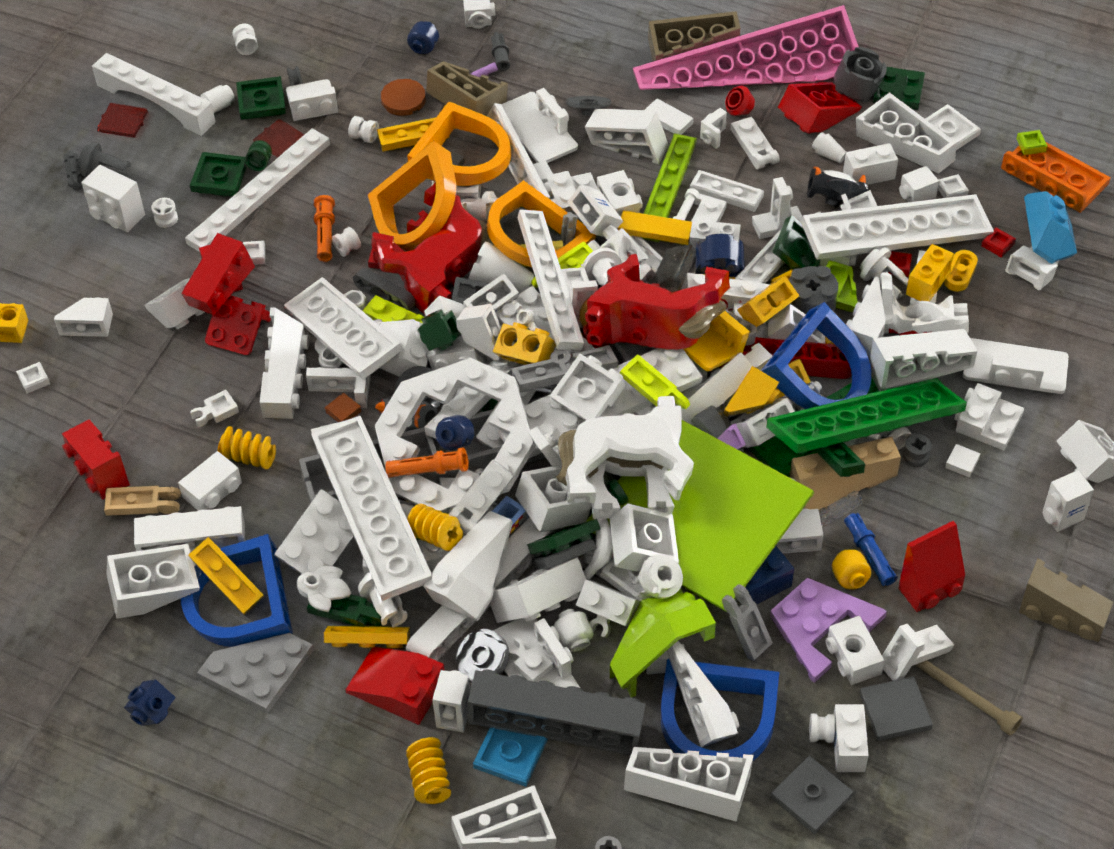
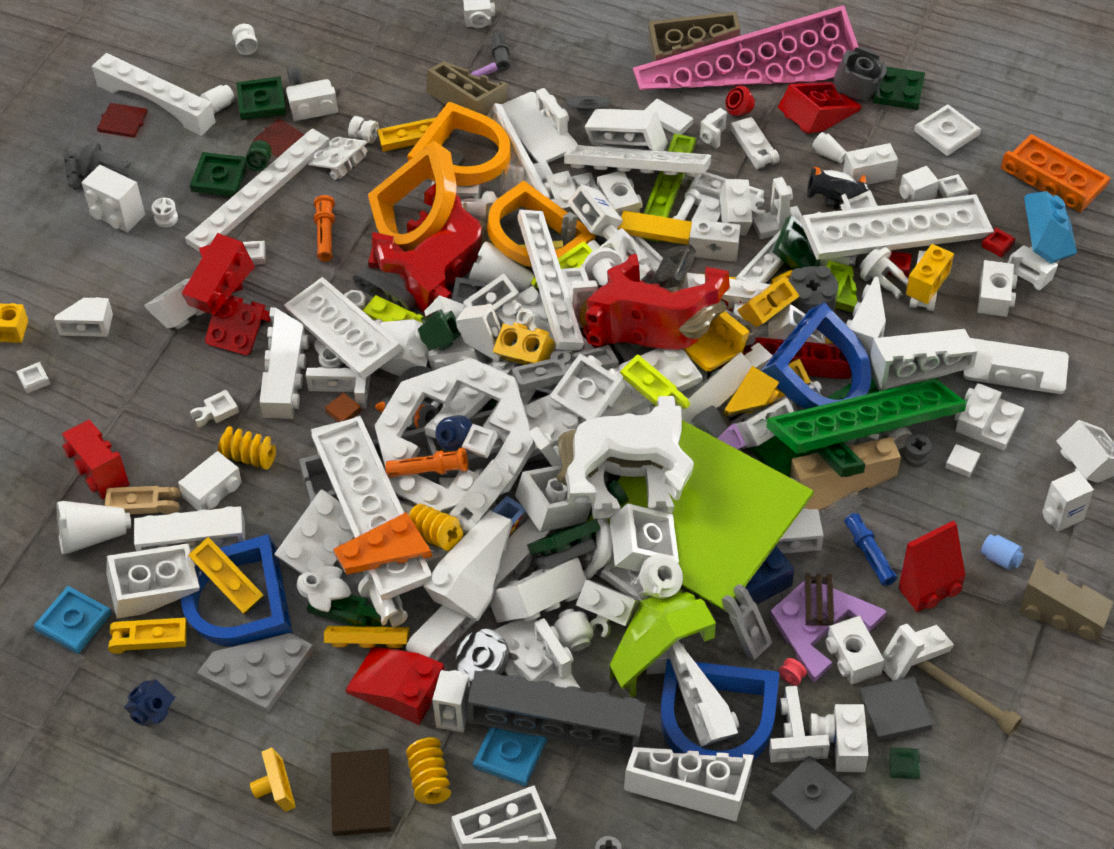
(72, 619): none -> dark azure tile
(88, 524): none -> white cone
(147, 634): none -> yellow plate
(275, 781): none -> yellow tile
(340, 156): none -> white hinge
(346, 241): white wheel -> none
(360, 792): none -> dark brown tile
(387, 543): none -> orange wing
(403, 97): dark orange tile -> none
(423, 37): dark blue head -> none
(480, 441): none -> white tile
(511, 177): none -> clear brick
(644, 160): none -> white plate
(720, 252): dark blue brick -> none
(737, 206): none -> white brick
(792, 671): none -> coral bush
(795, 744): none -> white bracket
(819, 580): none -> dark brown tile
(851, 568): yellow head -> none
(904, 763): none -> clear green tile
(907, 133): white wedge -> none
(921, 315): white hips -> none
(962, 270): yellow plate -> none
(996, 288): none -> white brick
(1002, 552): none -> light blue brick
(1031, 142): lime tile -> none

